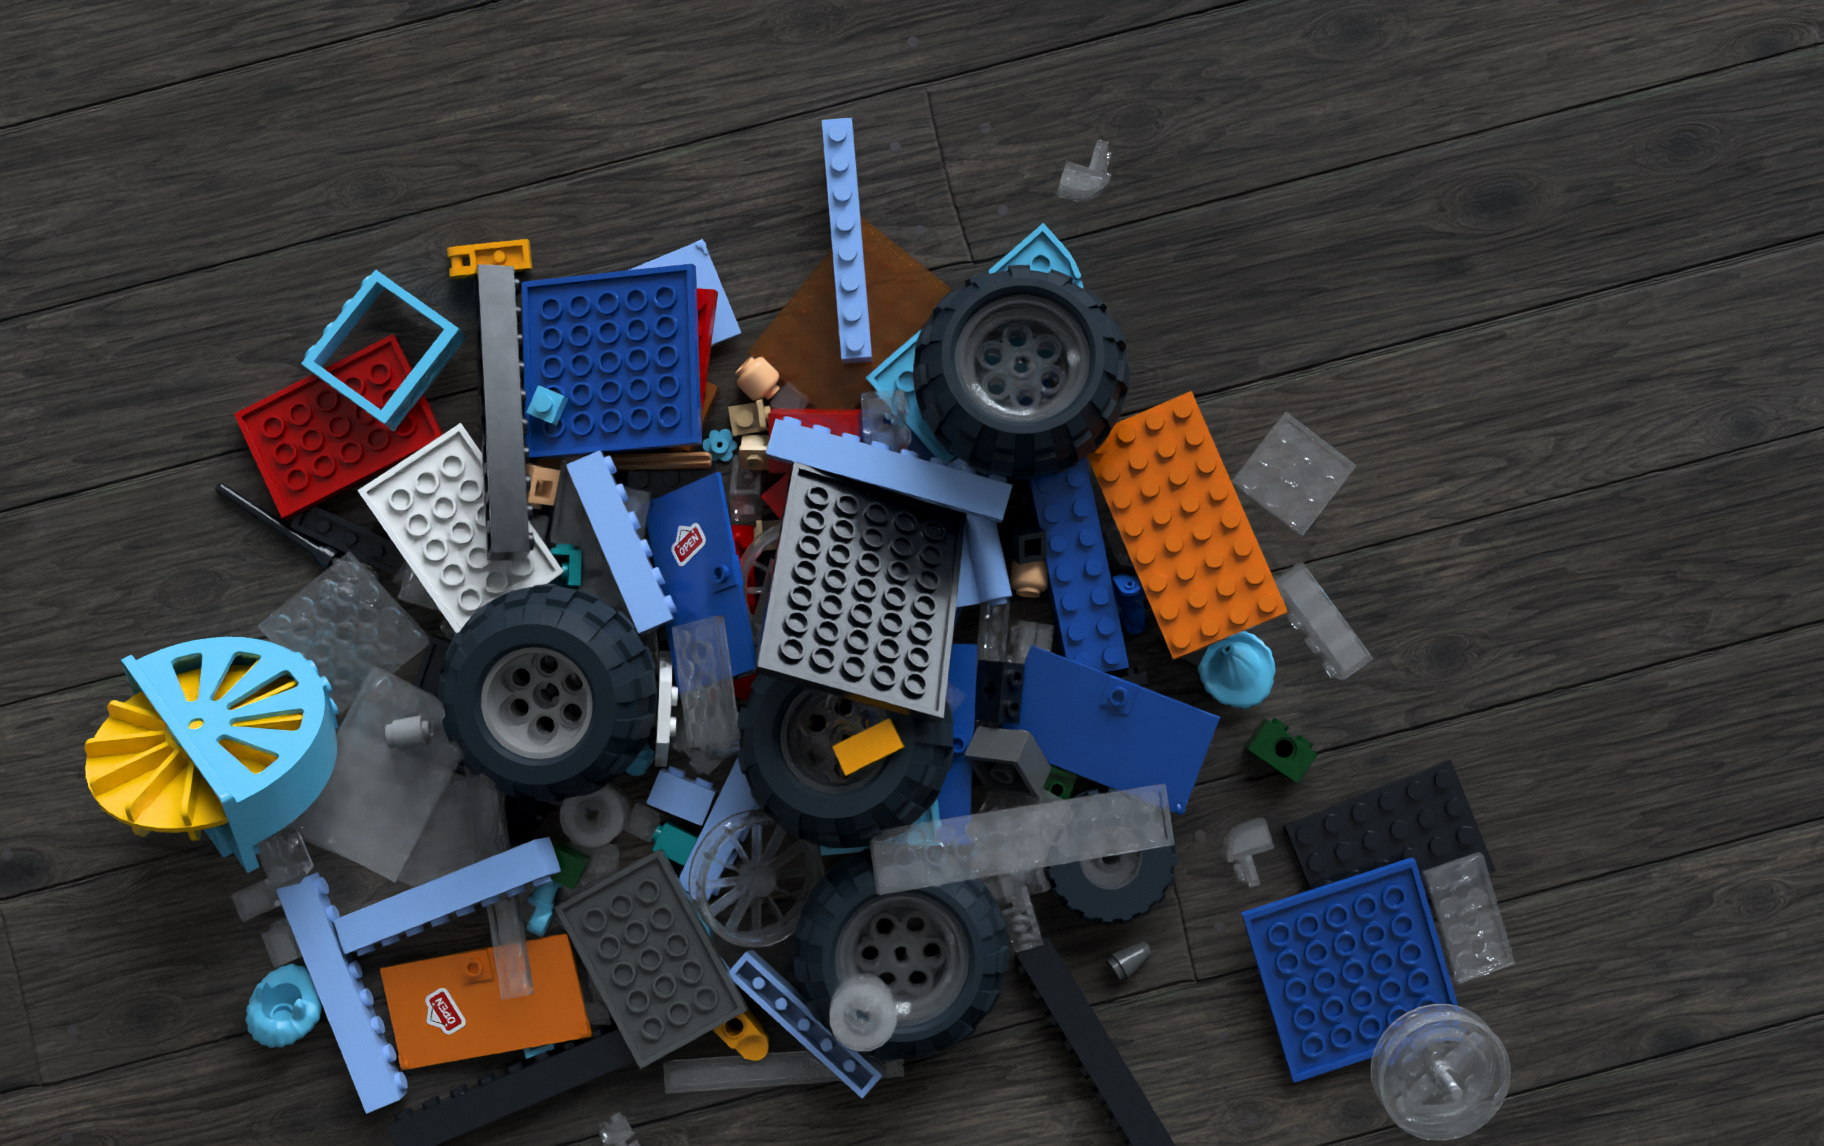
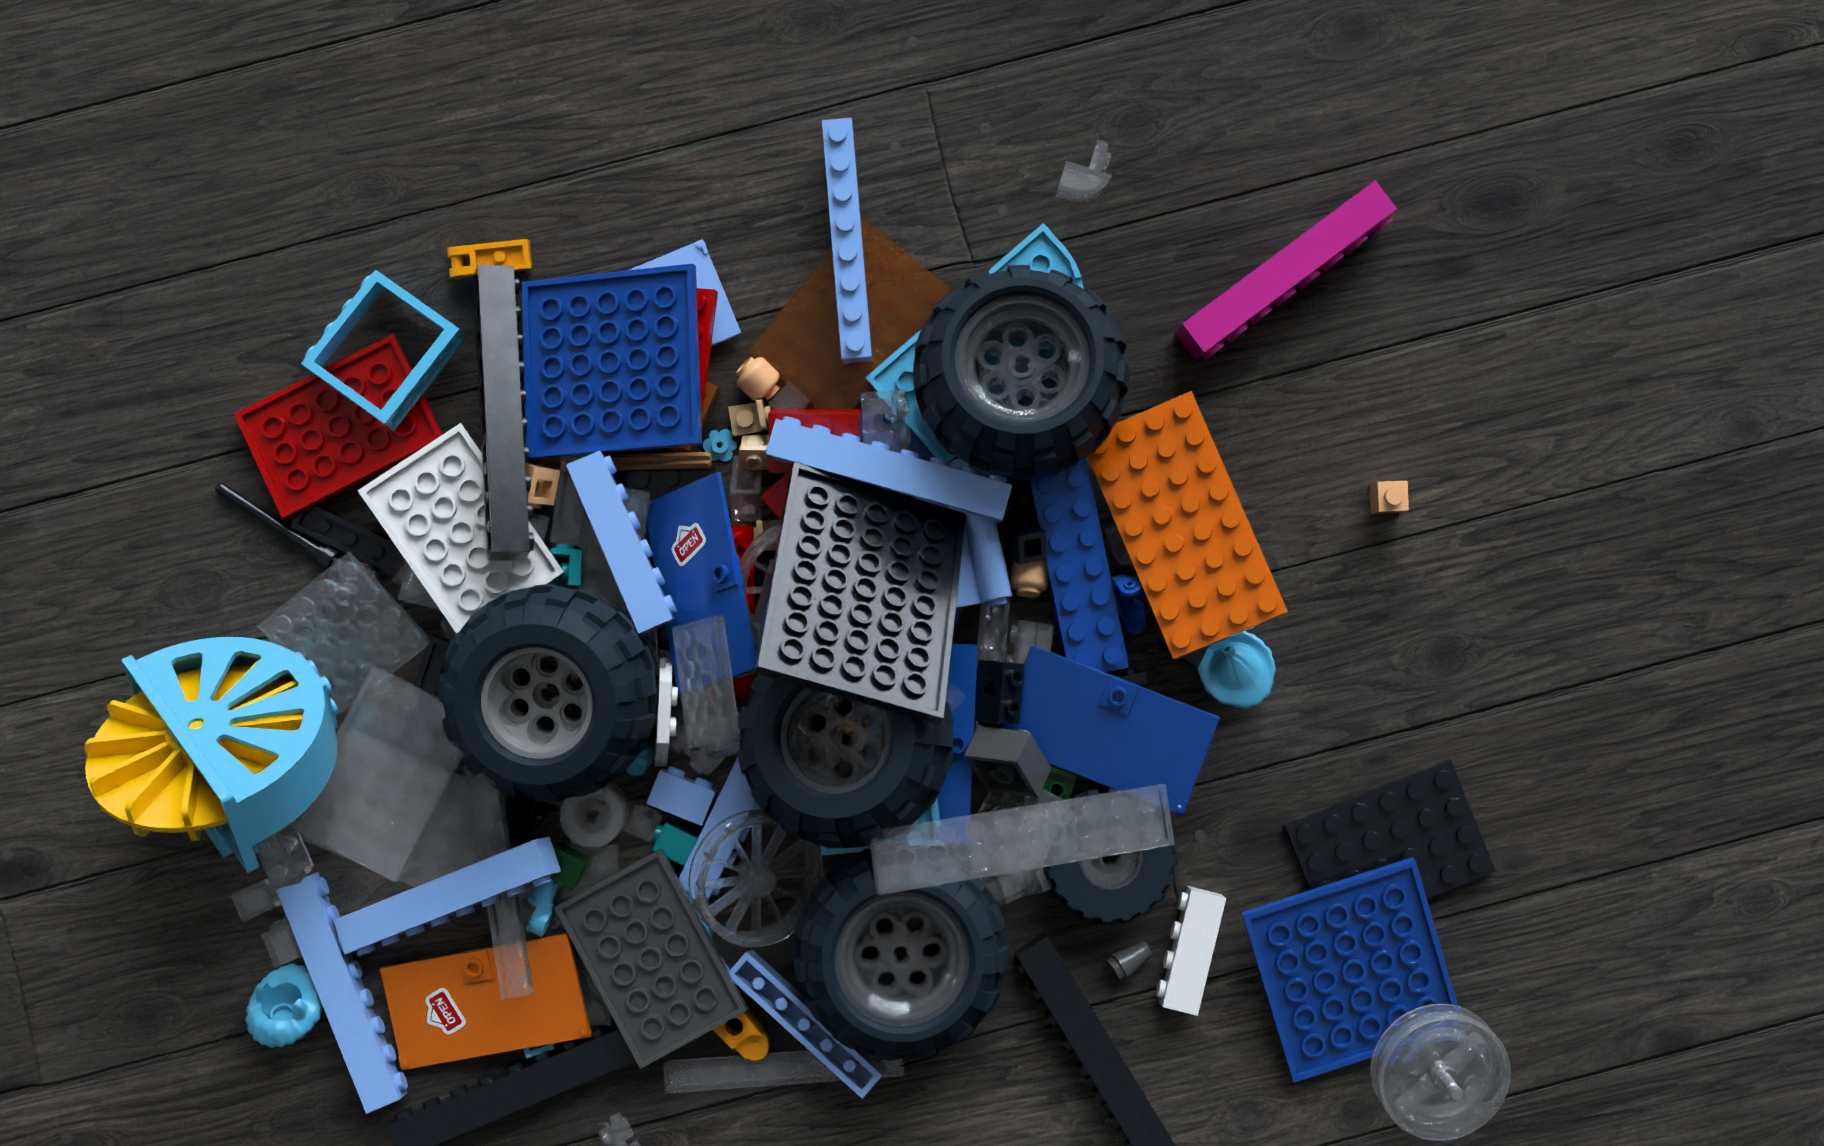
(409, 732): light grey brick -> none
(547, 405): medium azure plate -> none
(867, 994): clear wheel -> none
(868, 747): light orange tile -> none
(1022, 920): clear bracket -> none
(1191, 950): none -> white brick
(1243, 842): clear brick -> none
(1291, 267): none -> dark pink brick
(1293, 474): clear plate -> none
(1294, 762): dark green brick -> none
(1321, 623): clear brick -> none
(1389, 497): none -> light nougat brick
(1469, 917): clear plate -> none

